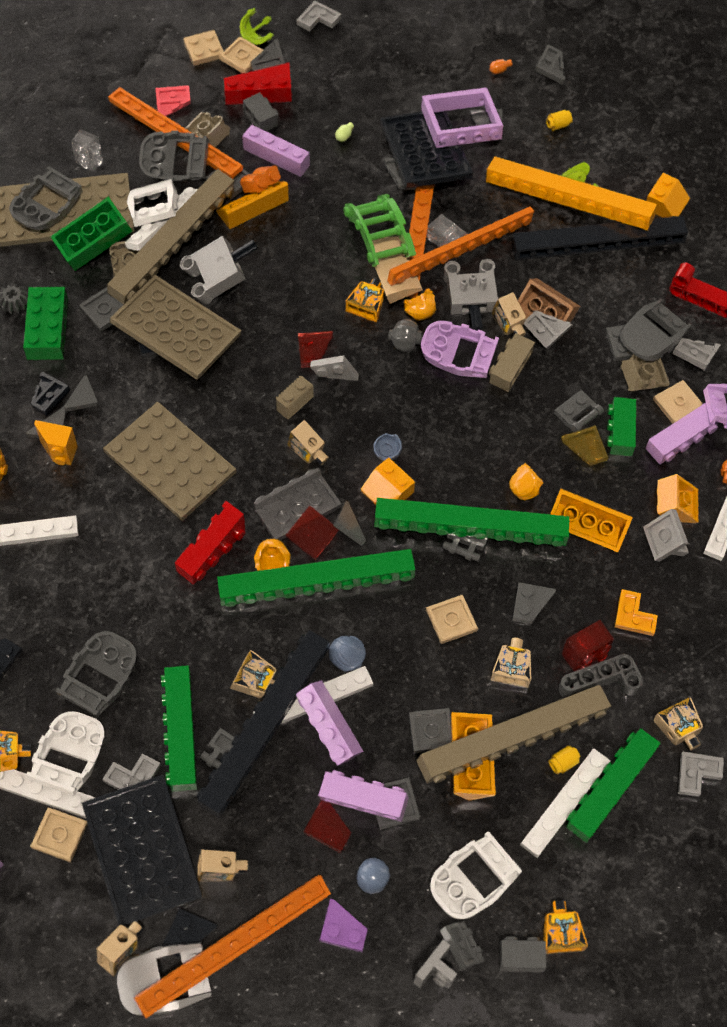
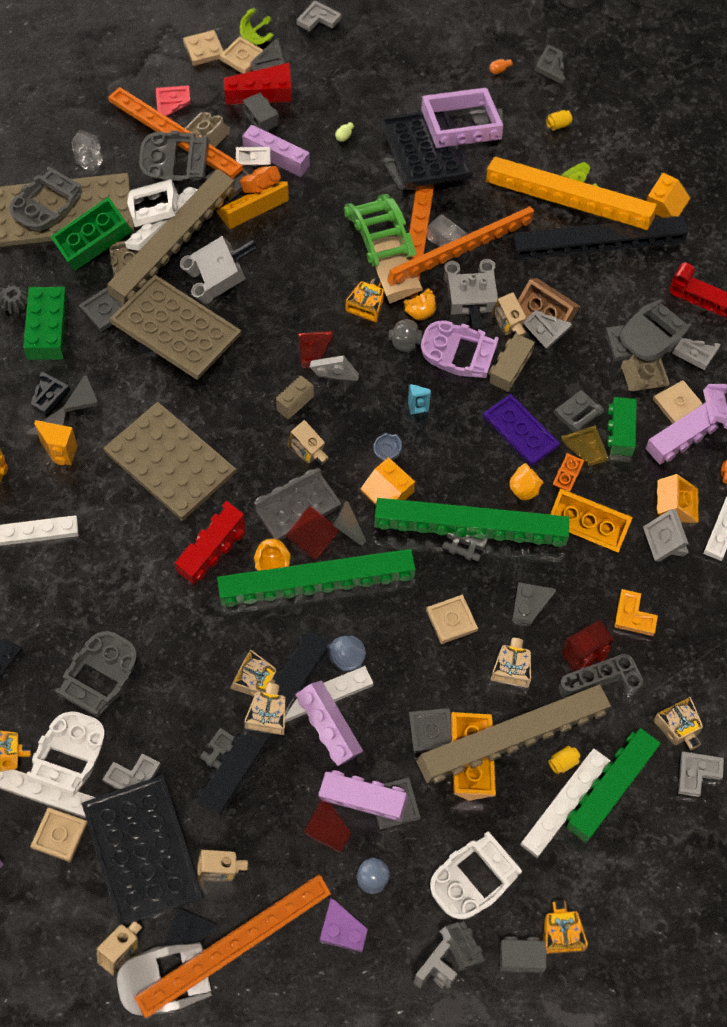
(179, 728): green brick -> none
(253, 156): none -> white slope
(267, 711): none -> tan torso
(418, 399): none -> medium azure slope
(521, 430): none -> dark purple tile
(568, 472): none -> orange slope

